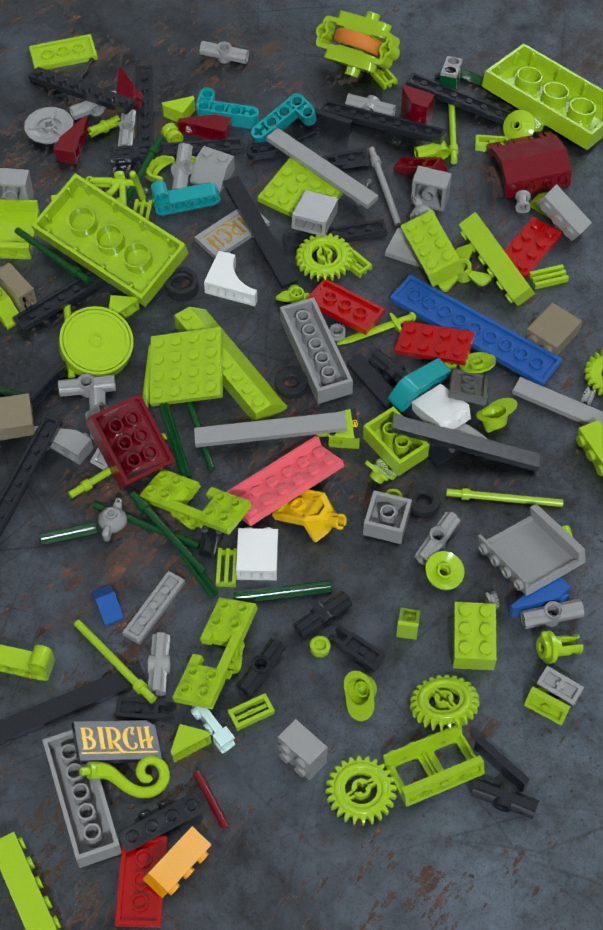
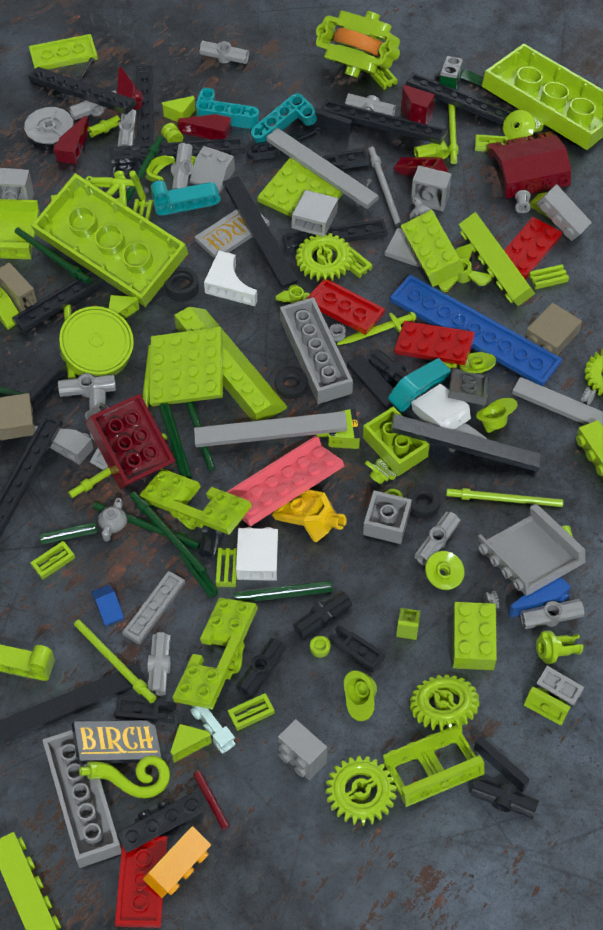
(55, 562): none -> lime tile

